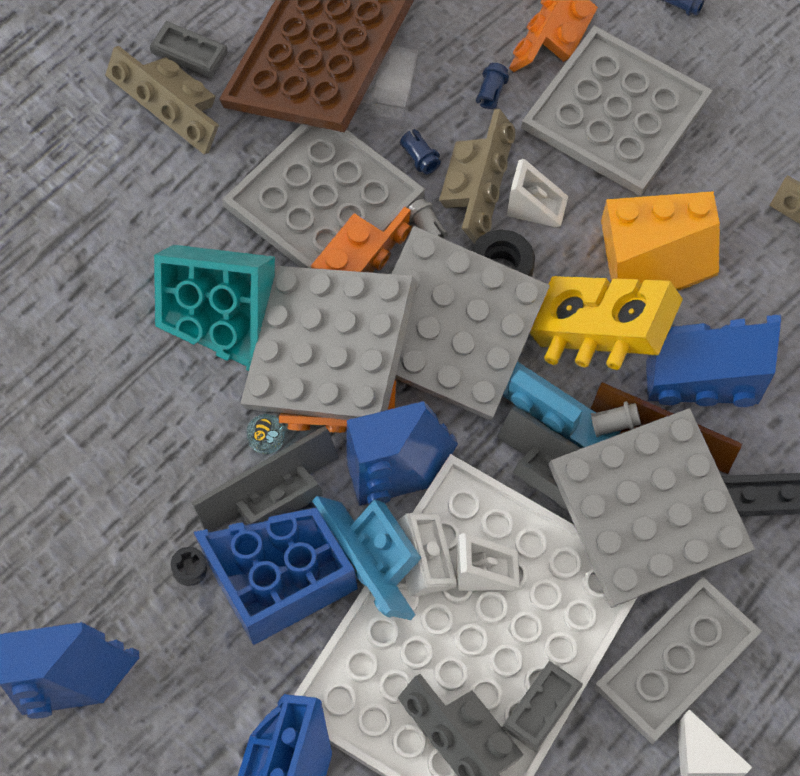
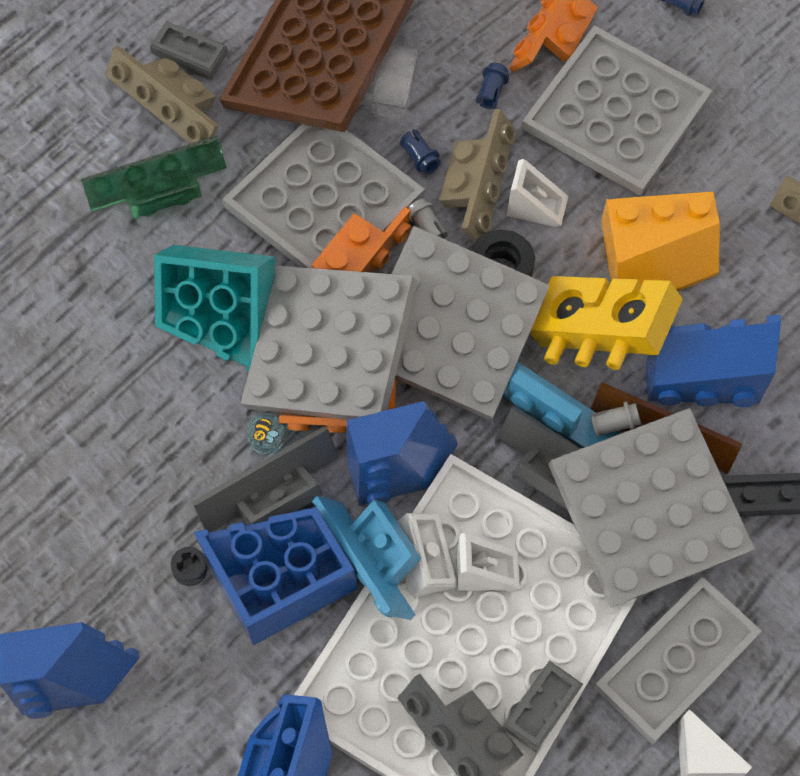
(156, 180): none -> clear green bracket

